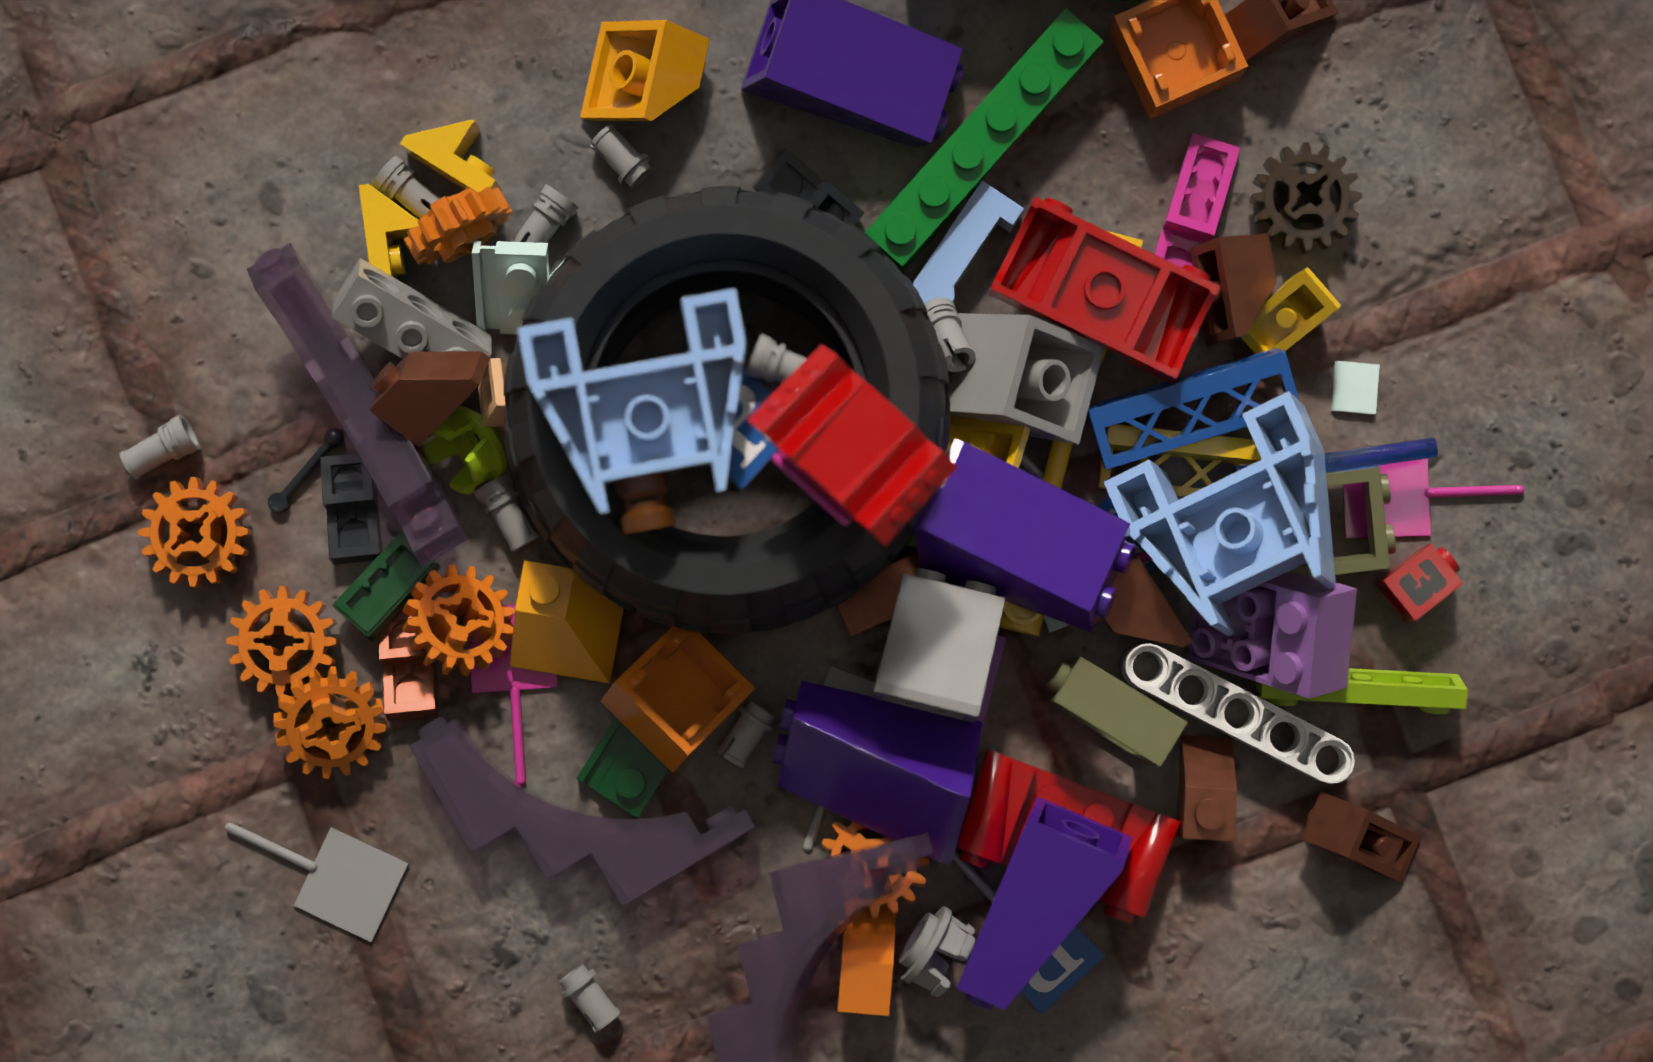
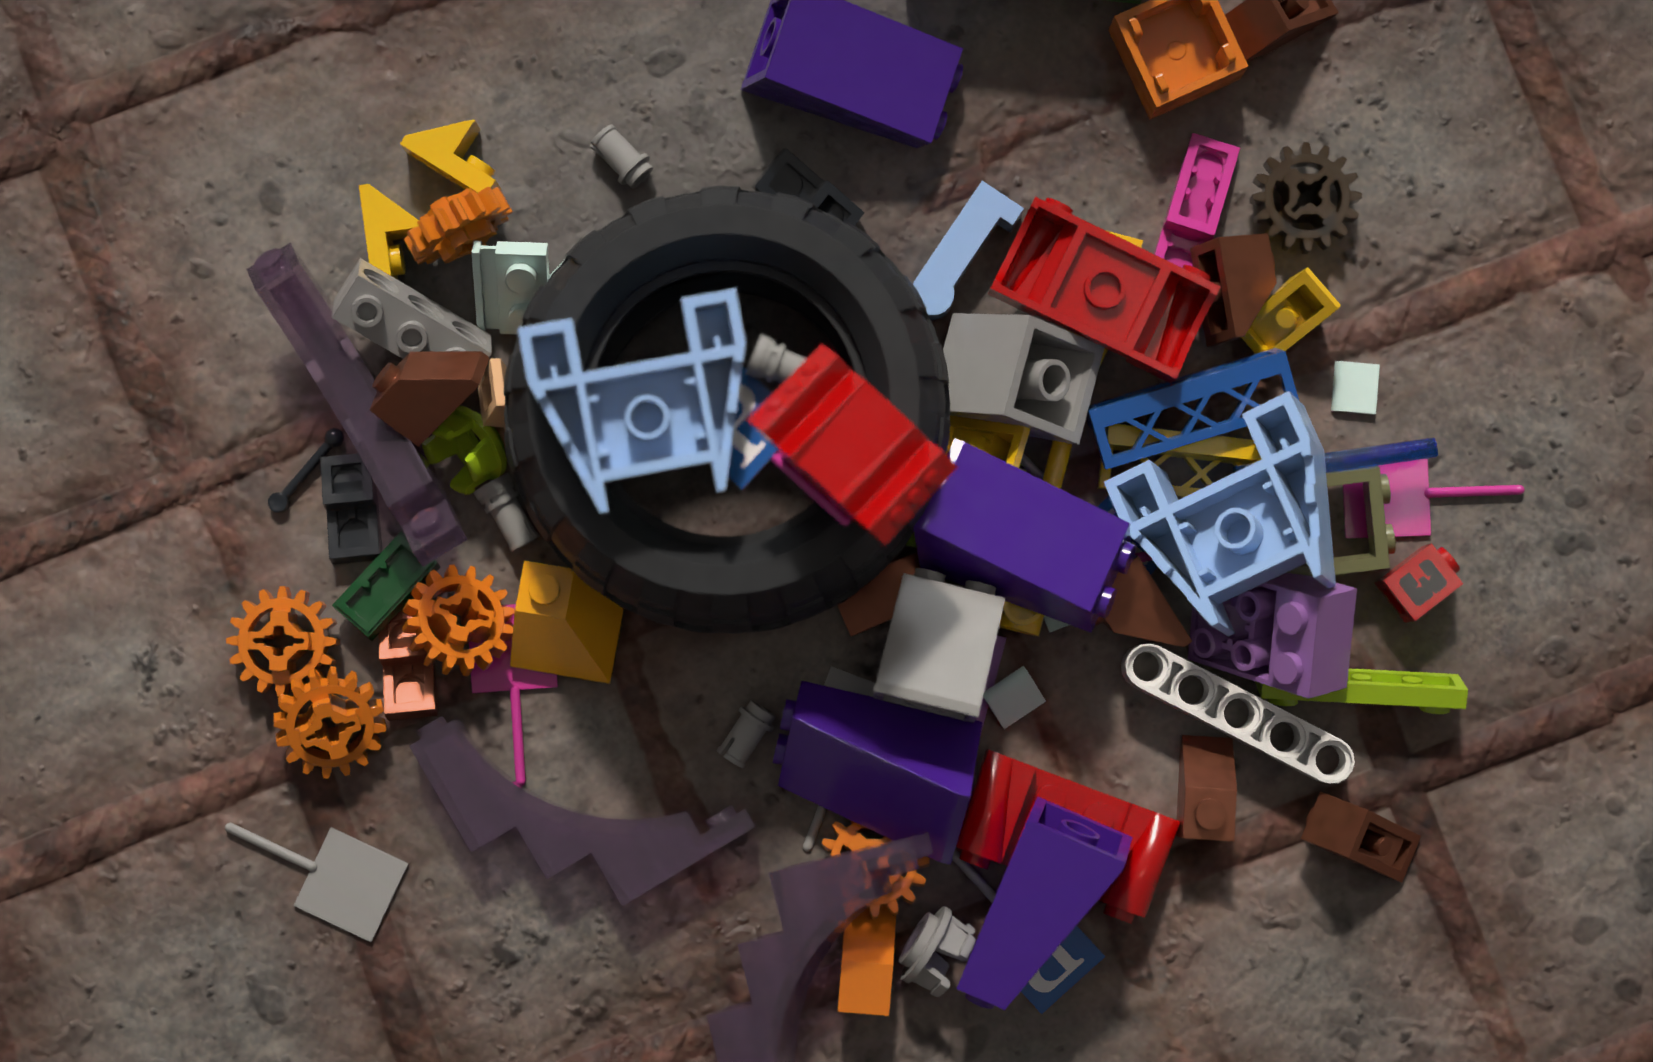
(171, 441): light grey pin -> none
(178, 547): orange gear -> none
(400, 184): light grey pin -> none
(550, 212): light grey pin -> none
(589, 997): light grey pin -> none
(623, 769): dark green plate -> none
(642, 70): light orange slope -> none
(647, 514): reddish brown wheel -> none
(677, 695): orange container -> none
(949, 333): light grey pin -> none
(984, 139): green arch -> none
(1013, 697): none -> light aqua piece
(1114, 710): olive window -> none

